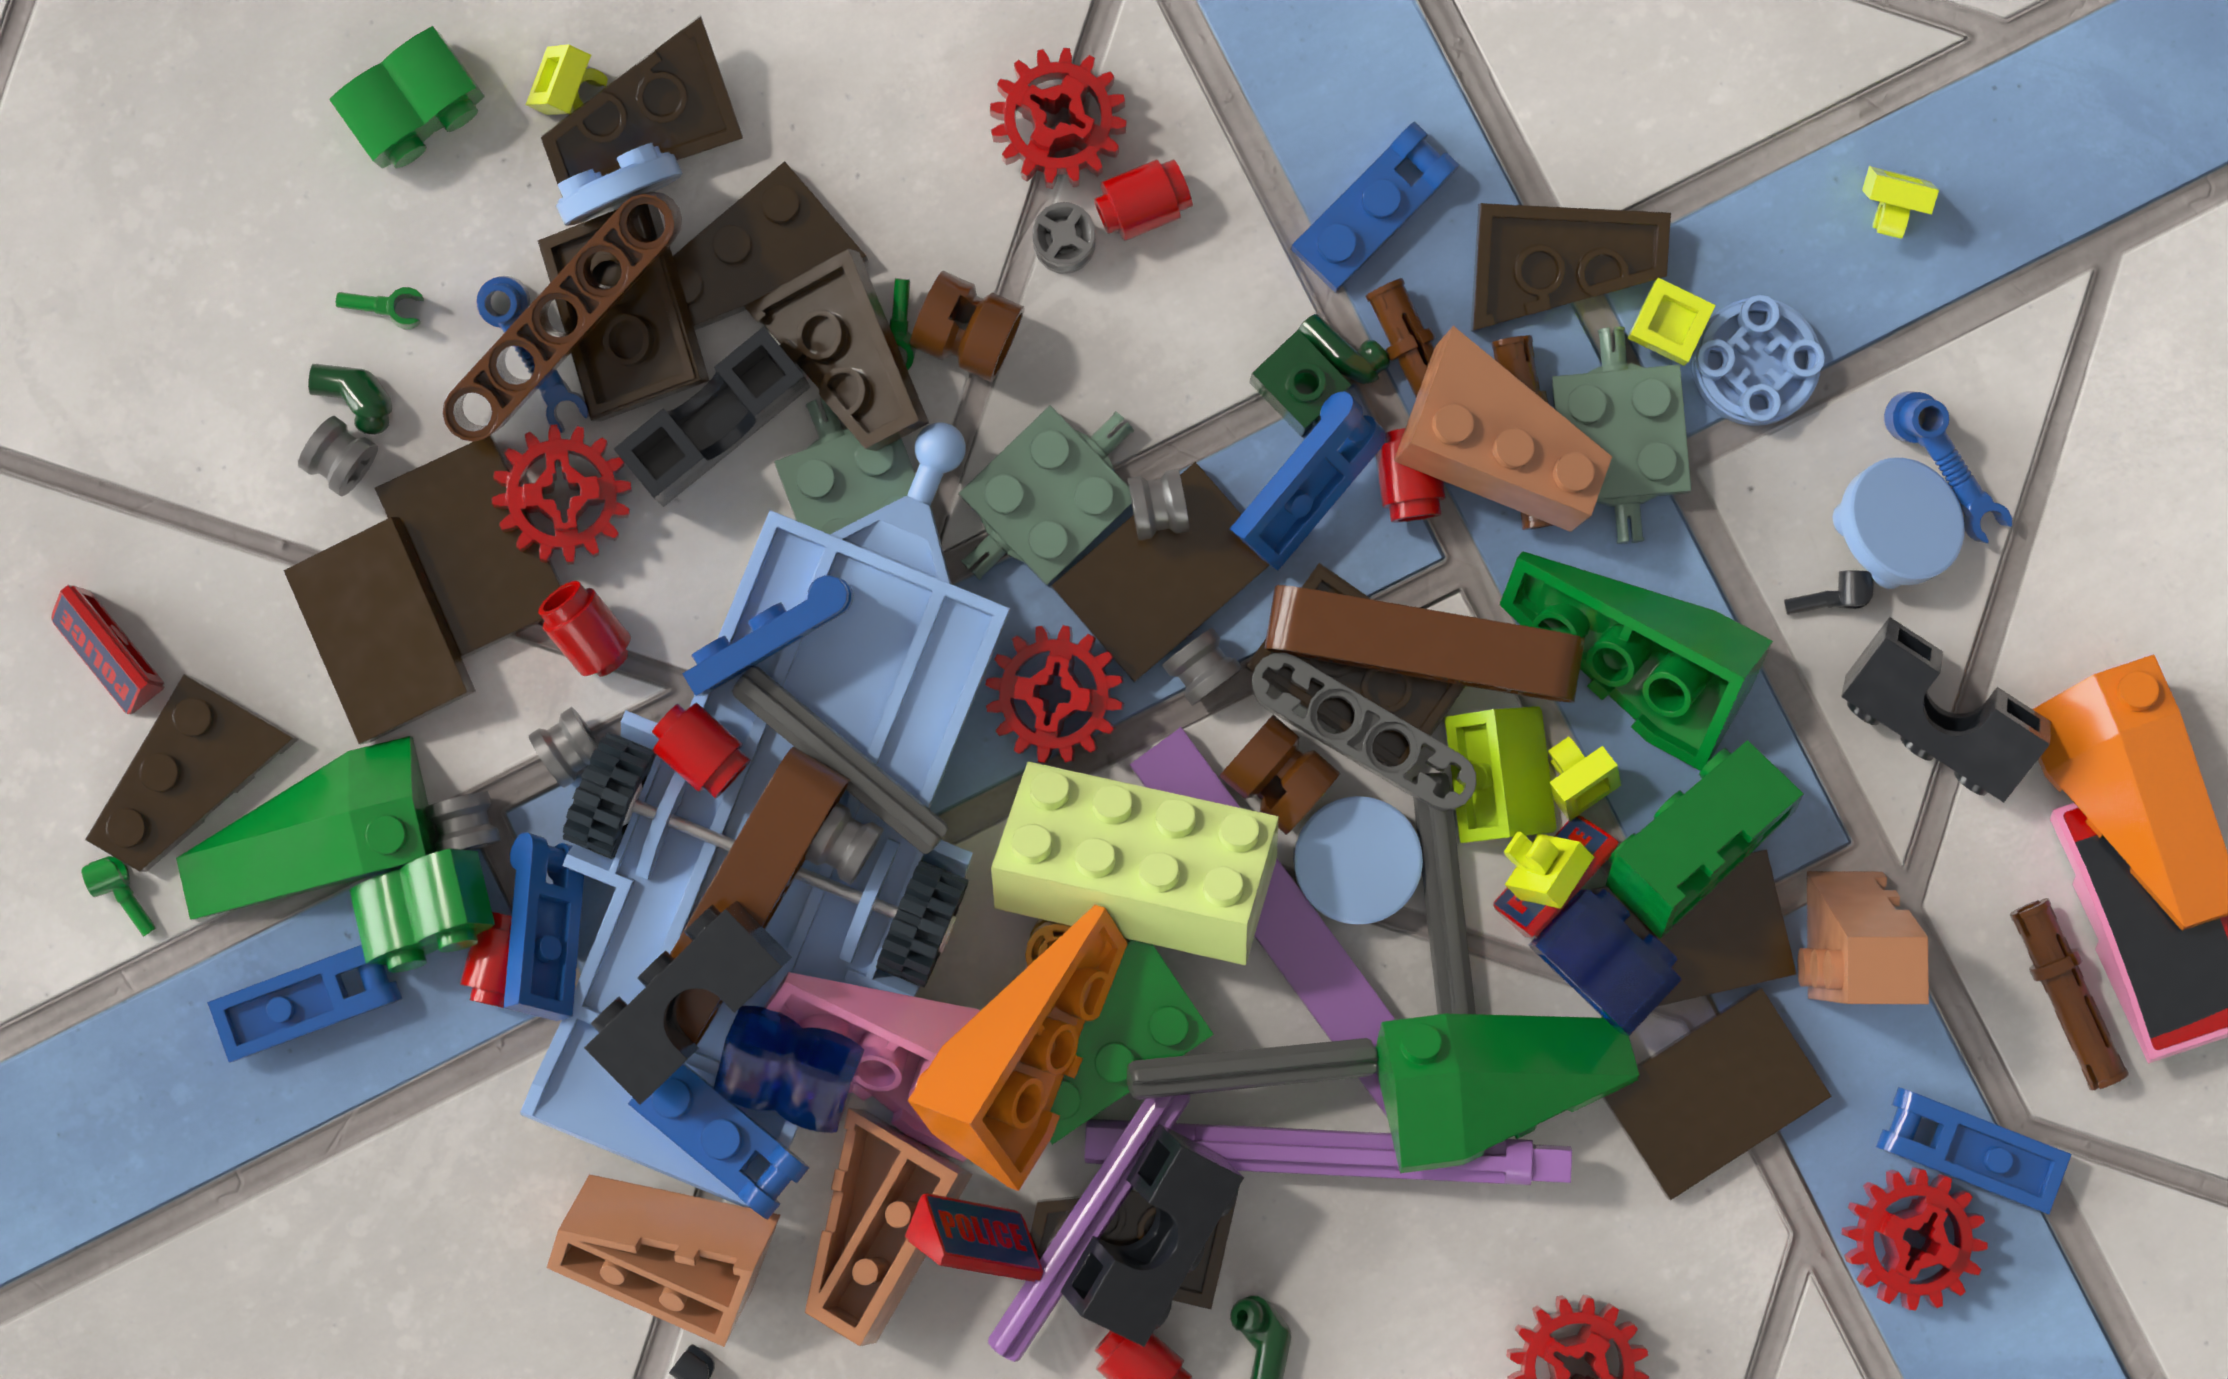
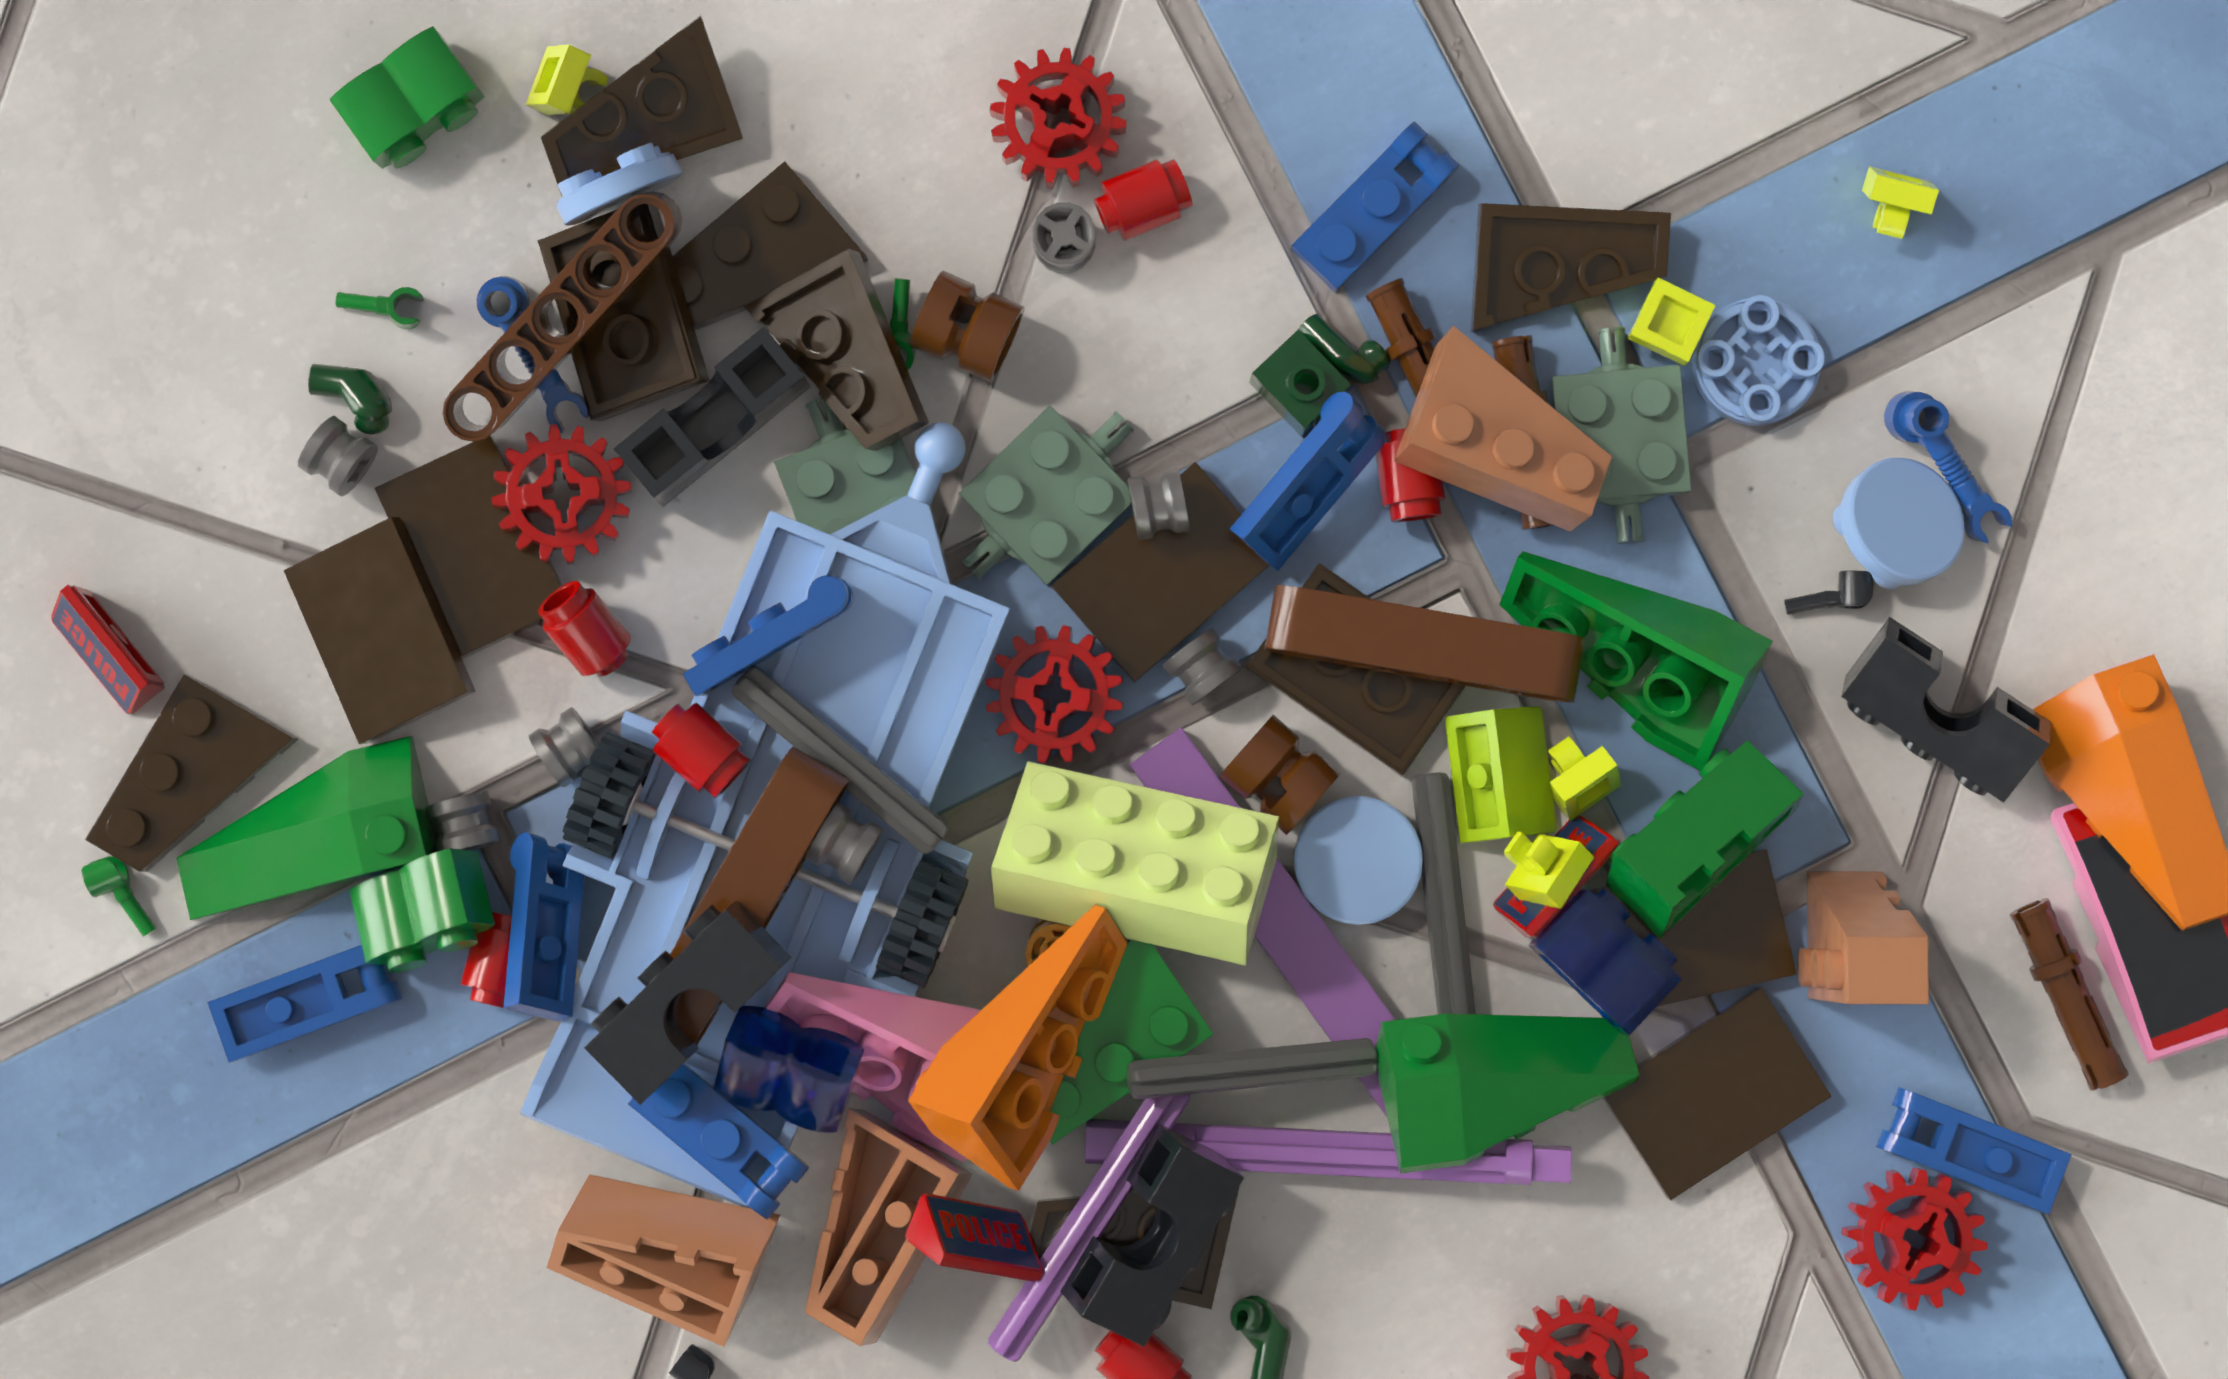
(1367, 725): dark grey beam -> none

